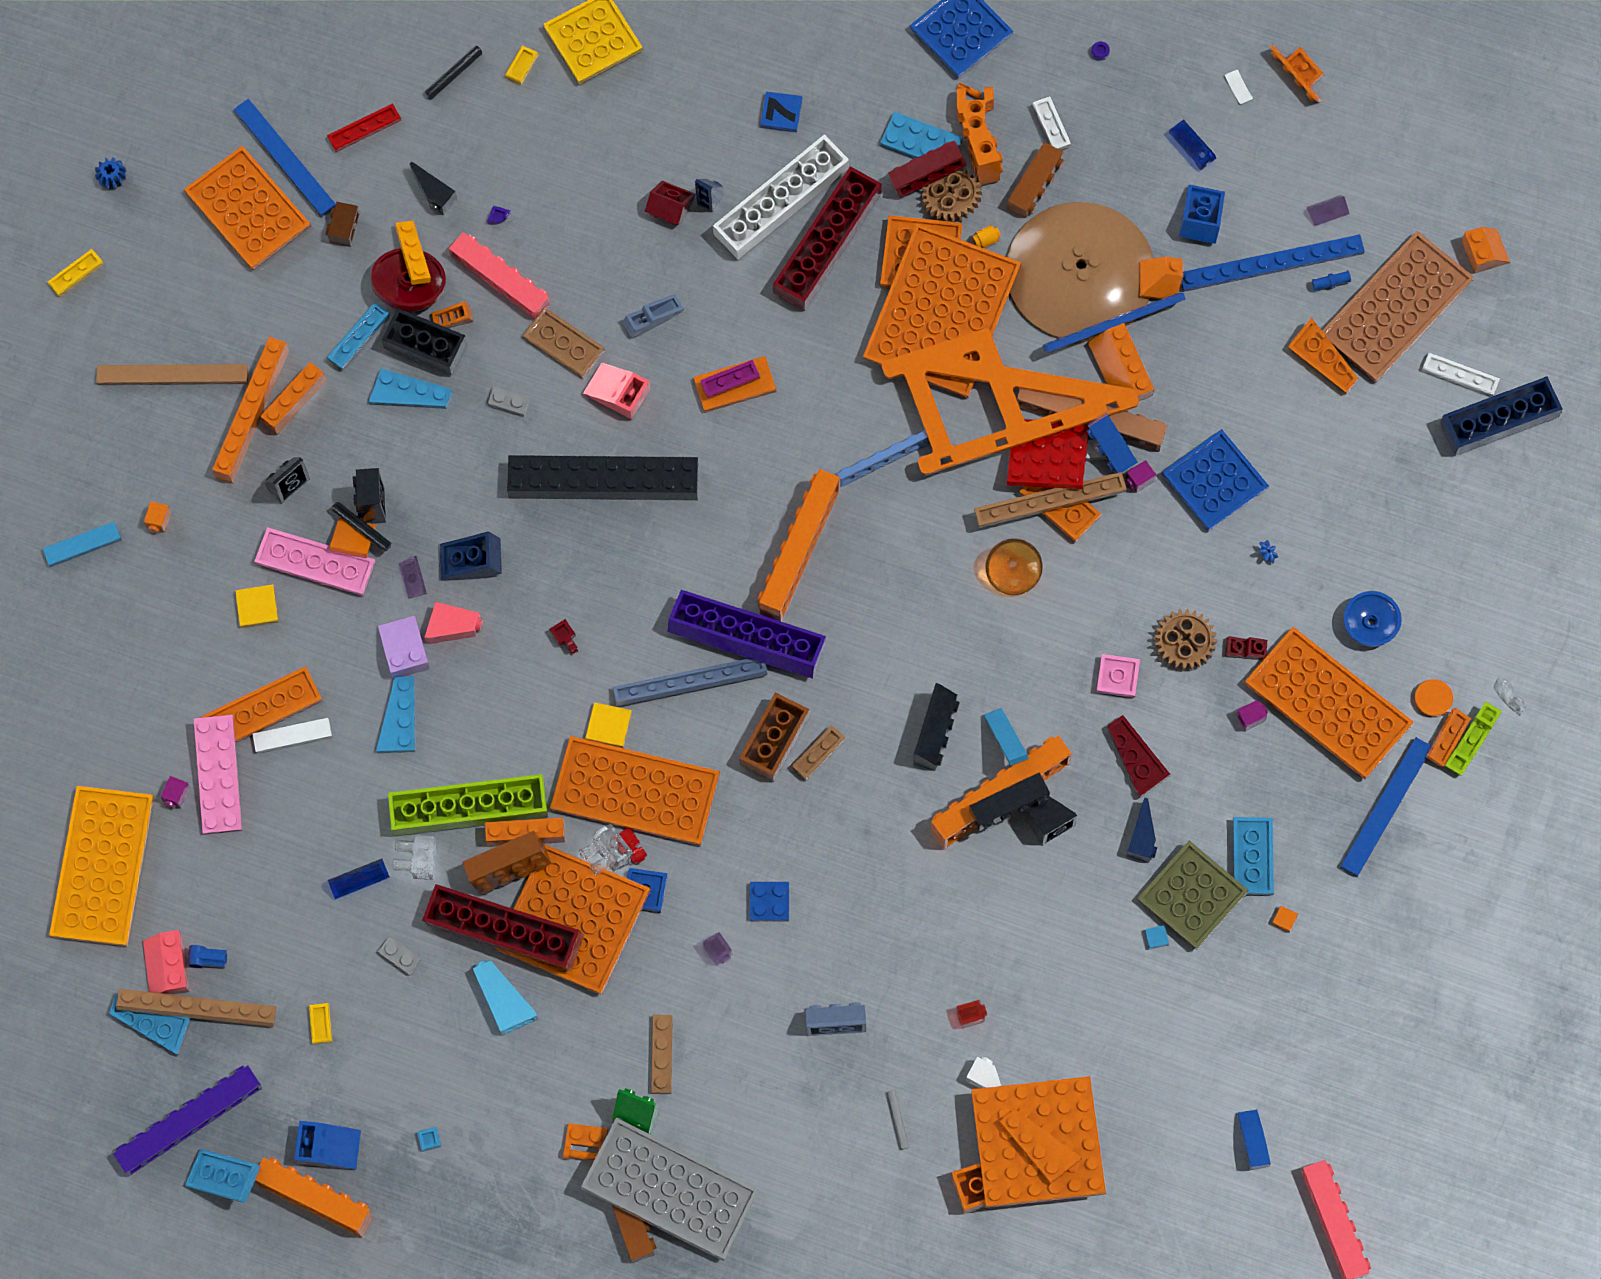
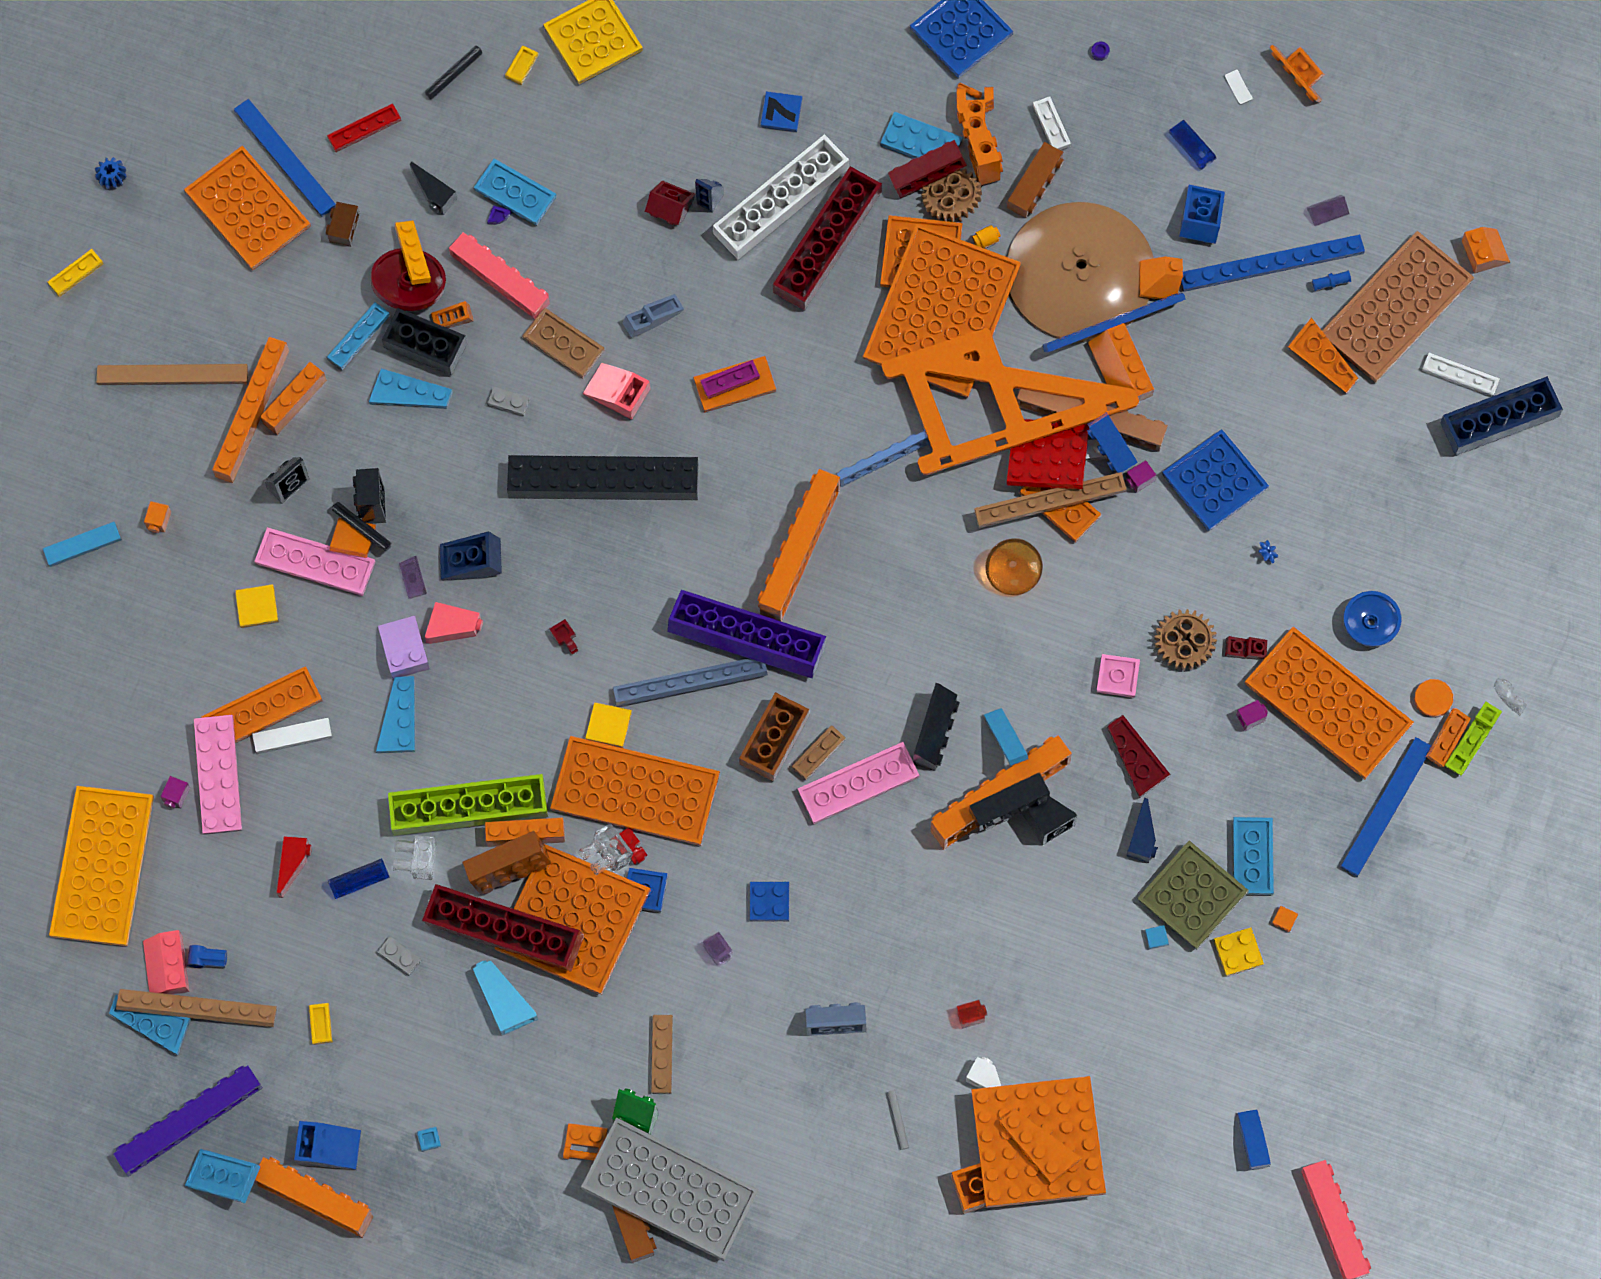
(293, 859): none -> red slope
(515, 192): none -> dark azure plate
(858, 783): none -> bright pink plate
(1238, 952): none -> yellow plate

